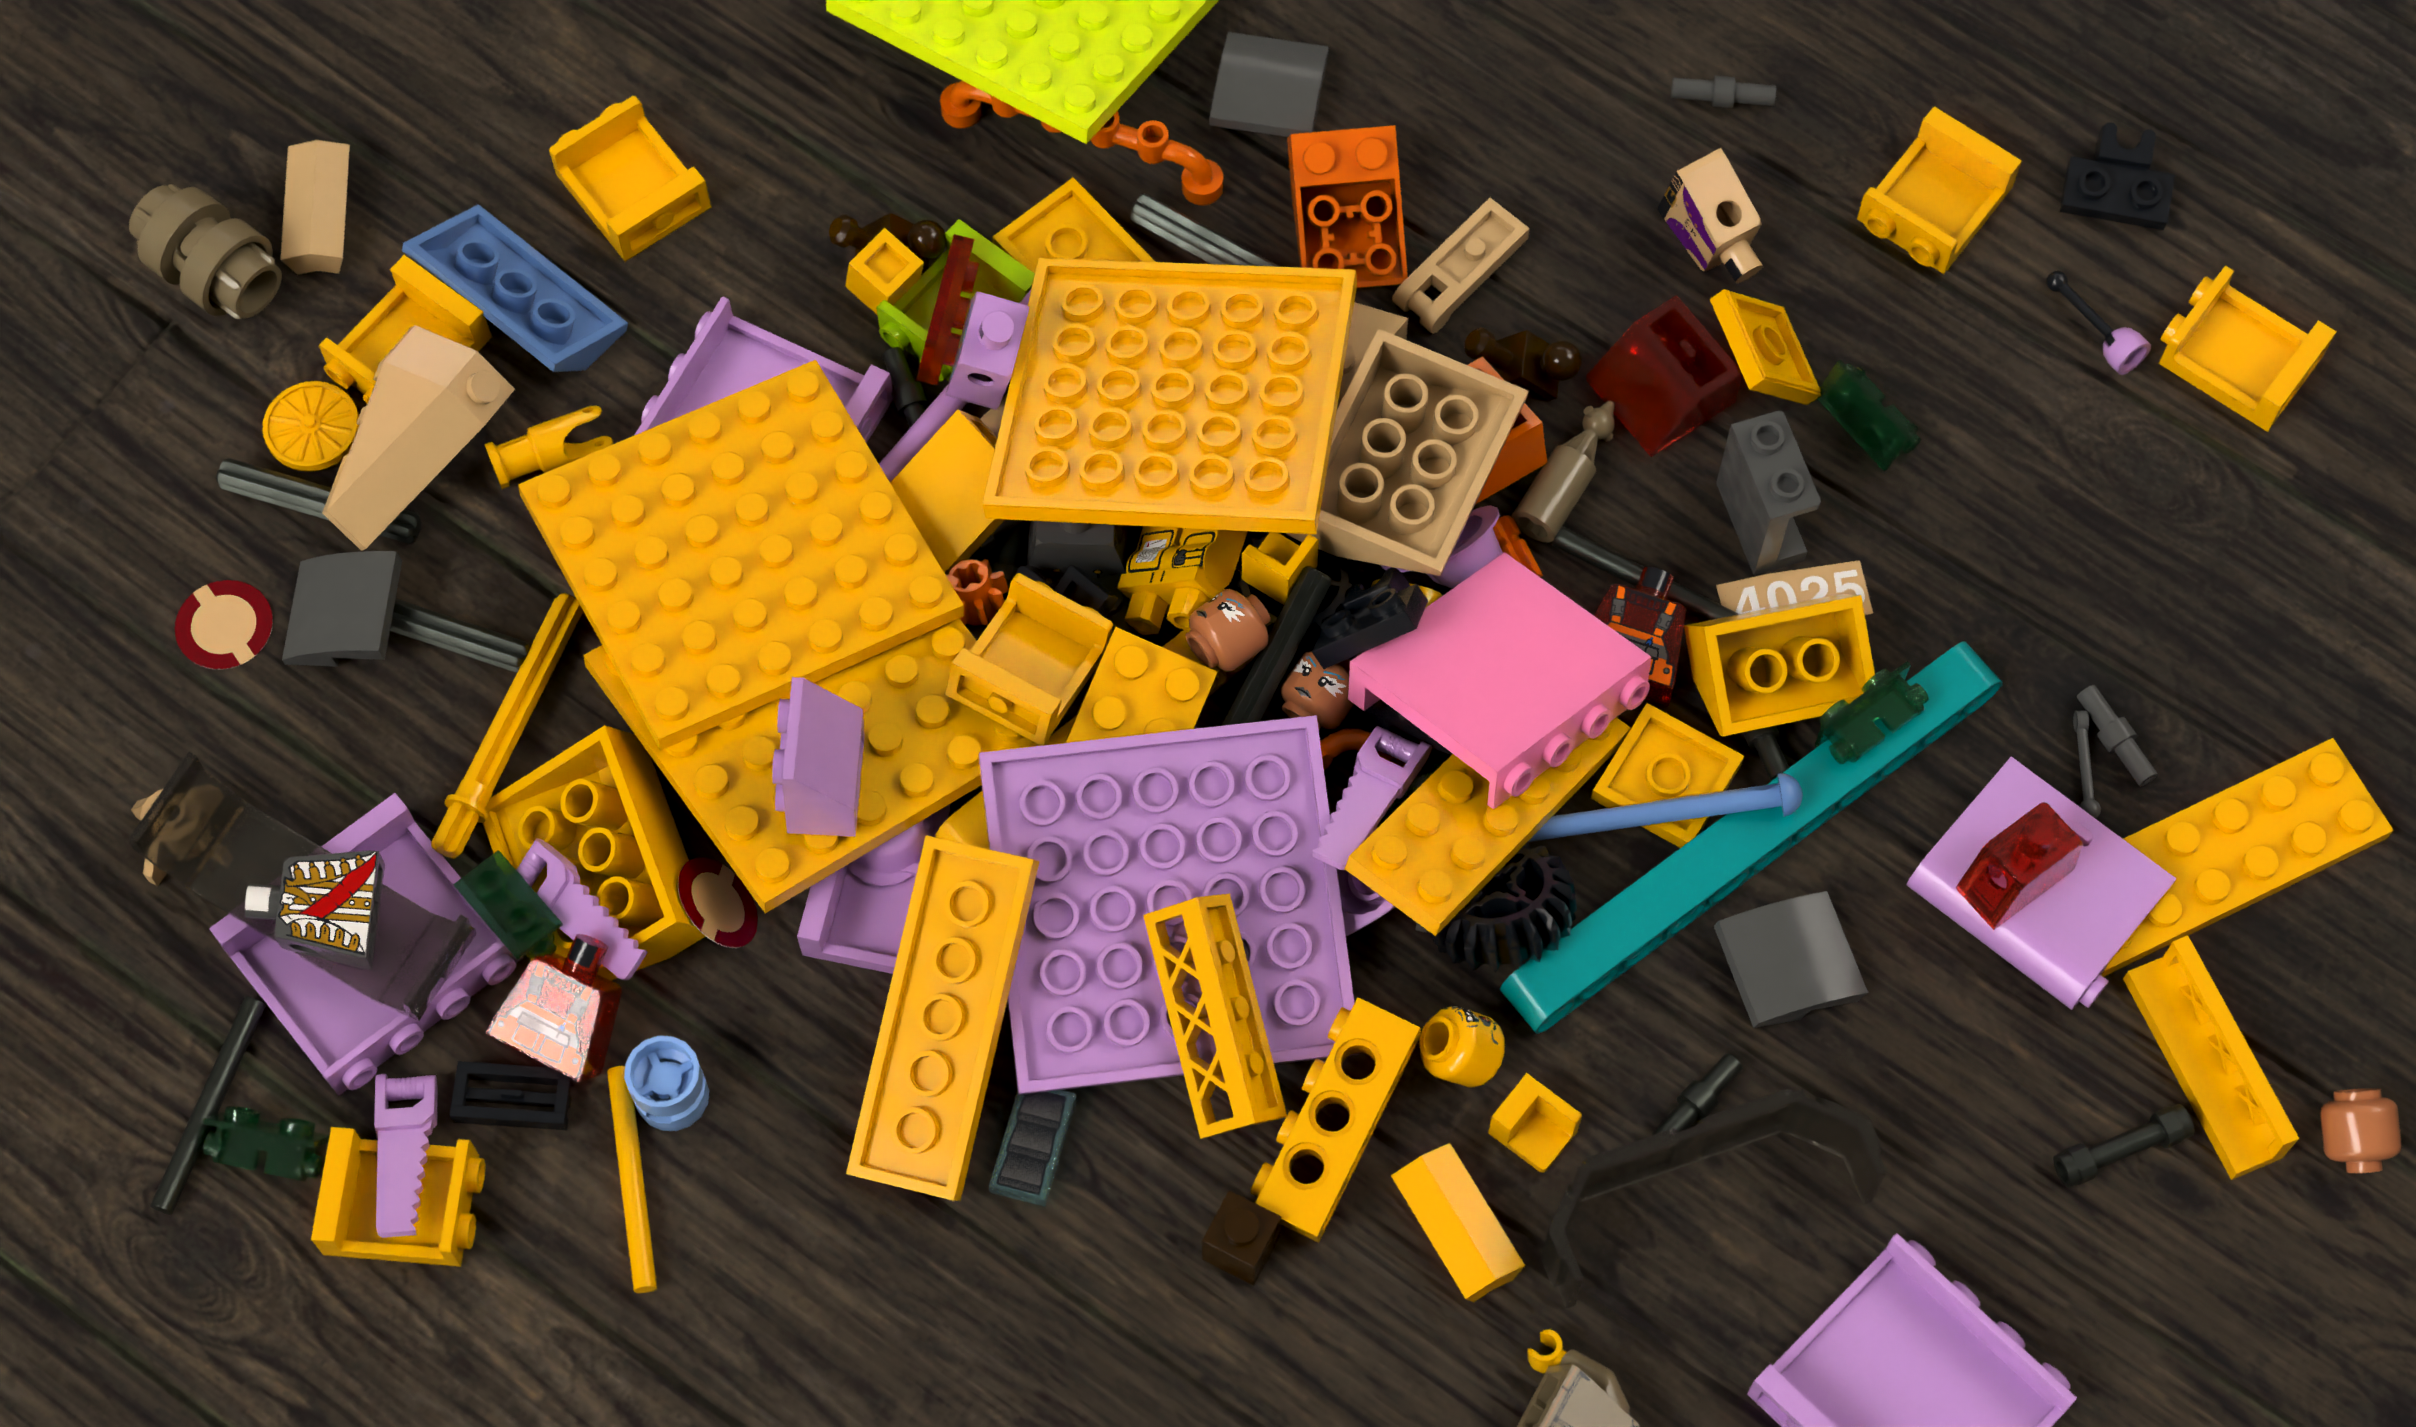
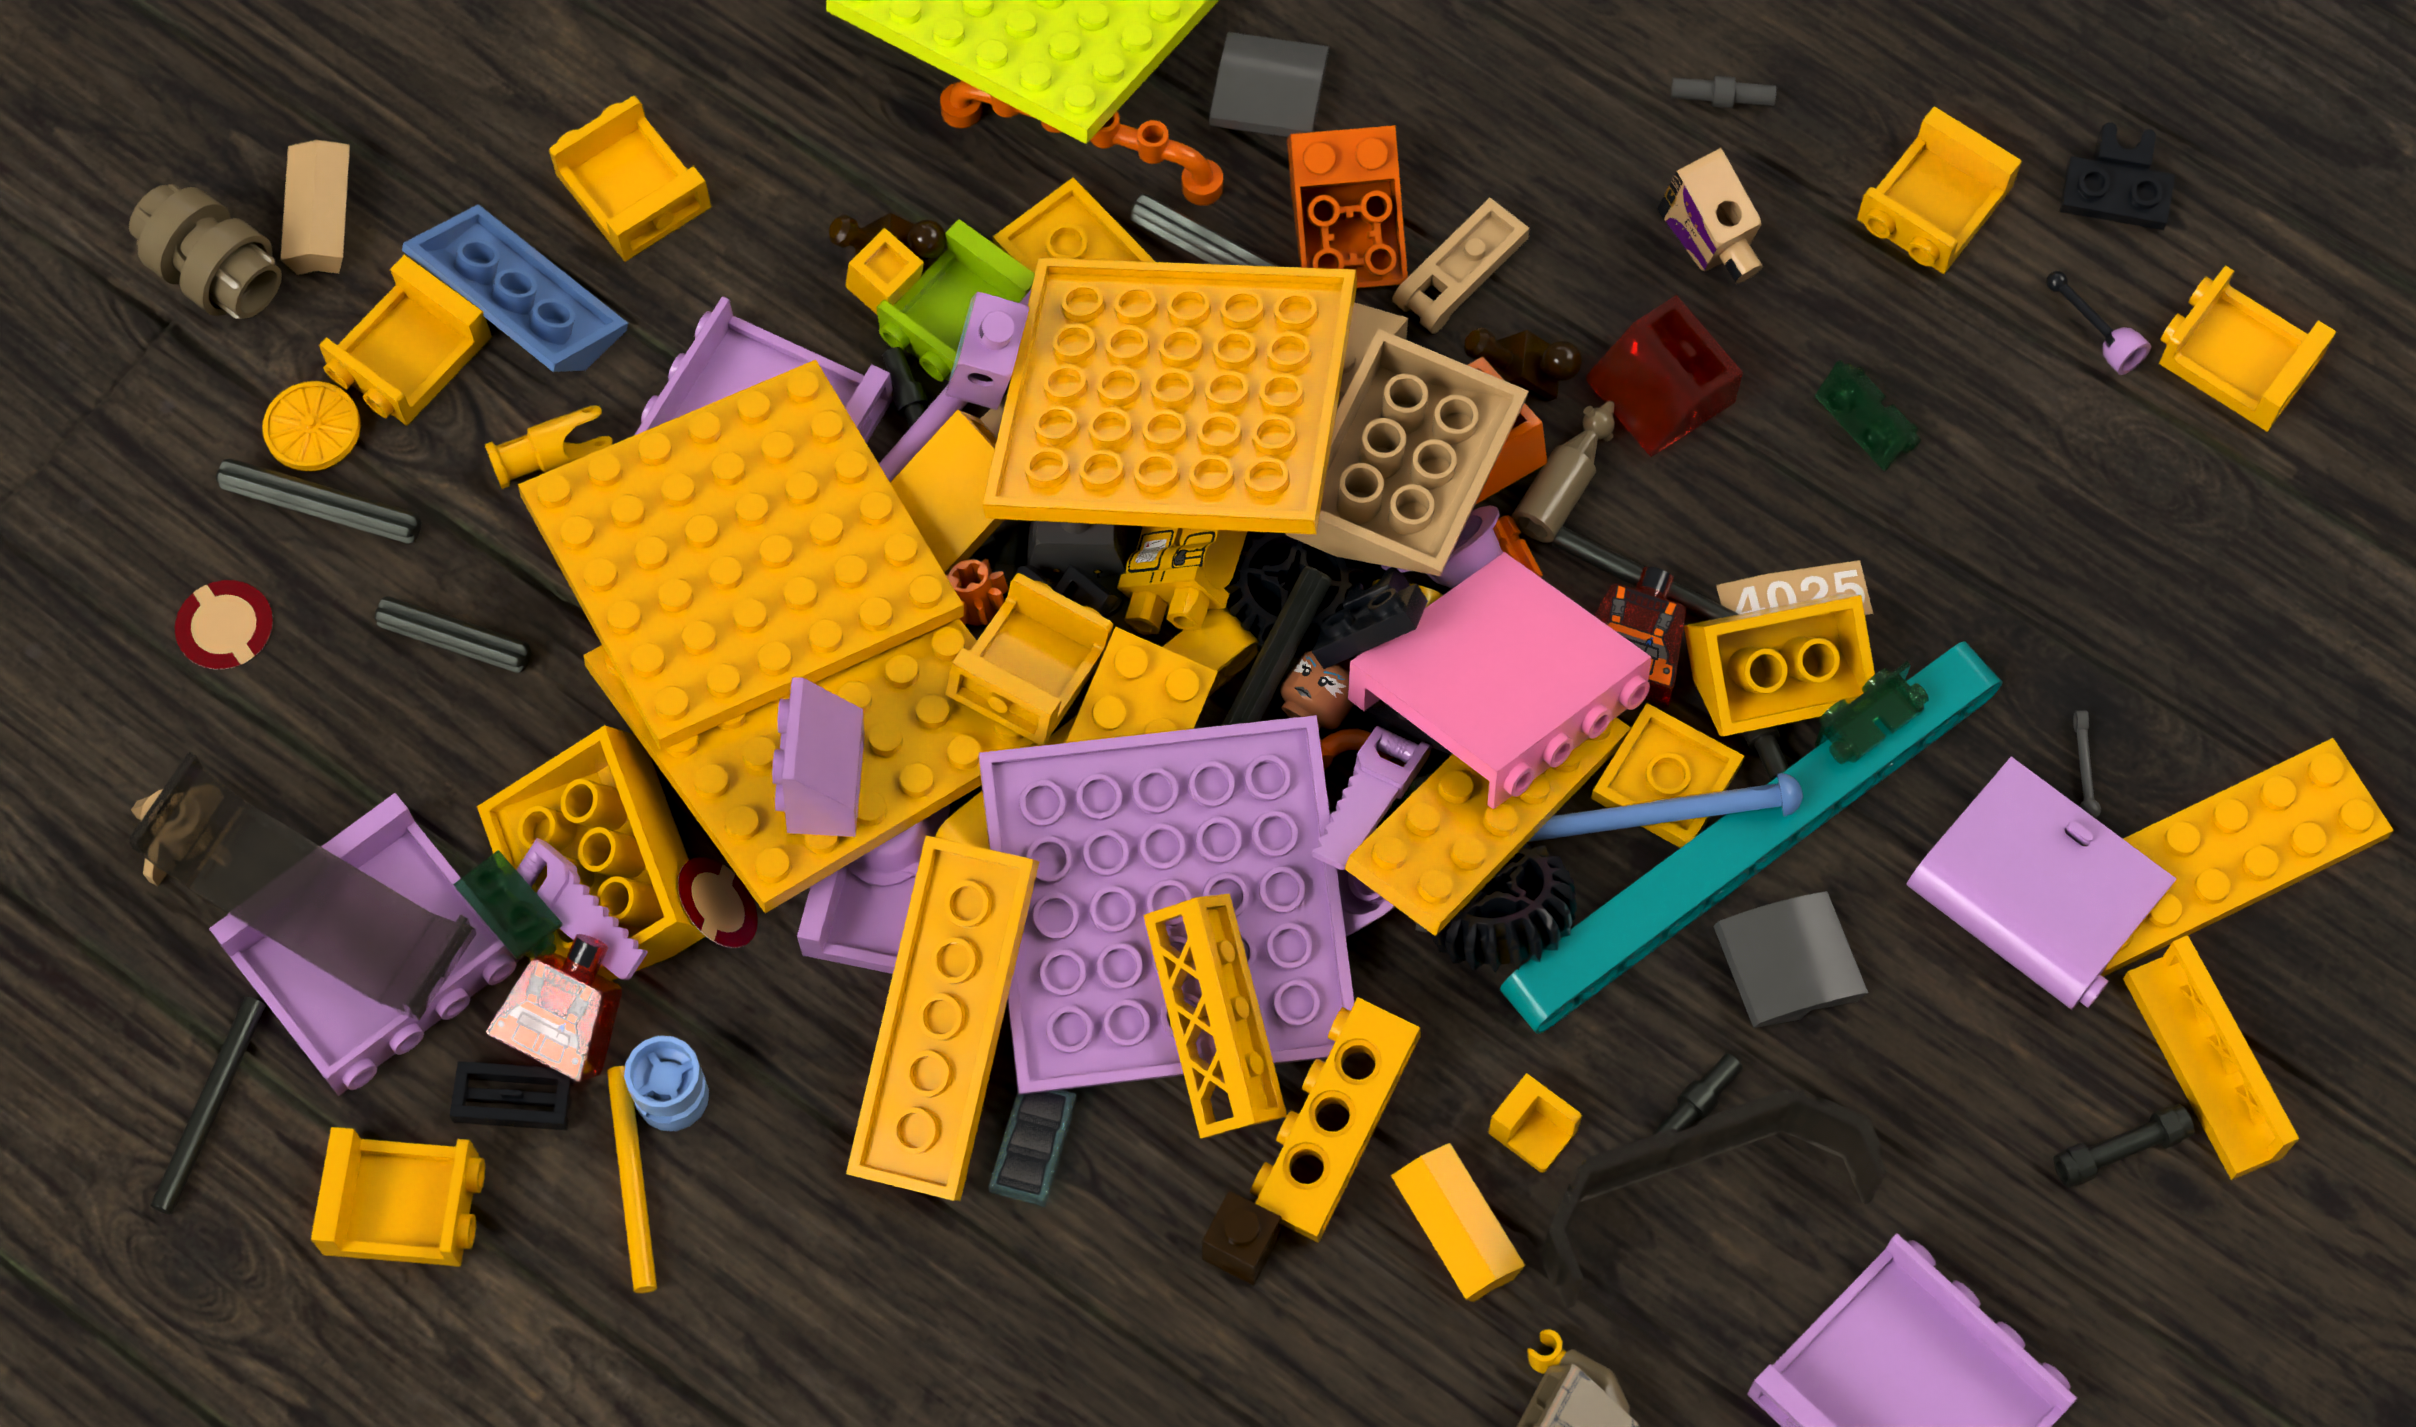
(243, 1135): clear green hinge -> none
(325, 906): torso -> none
(342, 608): dark grey slope -> none
(401, 1149): lavender piece -> none
(418, 418): tan wedge -> none
(476, 788): yellow axle -> none
(949, 310): clear red plate -> none
(1228, 630): nougat head -> none
(1278, 564): yellow panel -> none
(1462, 1046): yellow head -> none
(1764, 488): dark grey panel -> none
(1765, 347): yellow tile -> none
(2030, 855): clear red torso -> none
(2117, 735): dark grey bar -> none
(2360, 1129): nougat head -> none

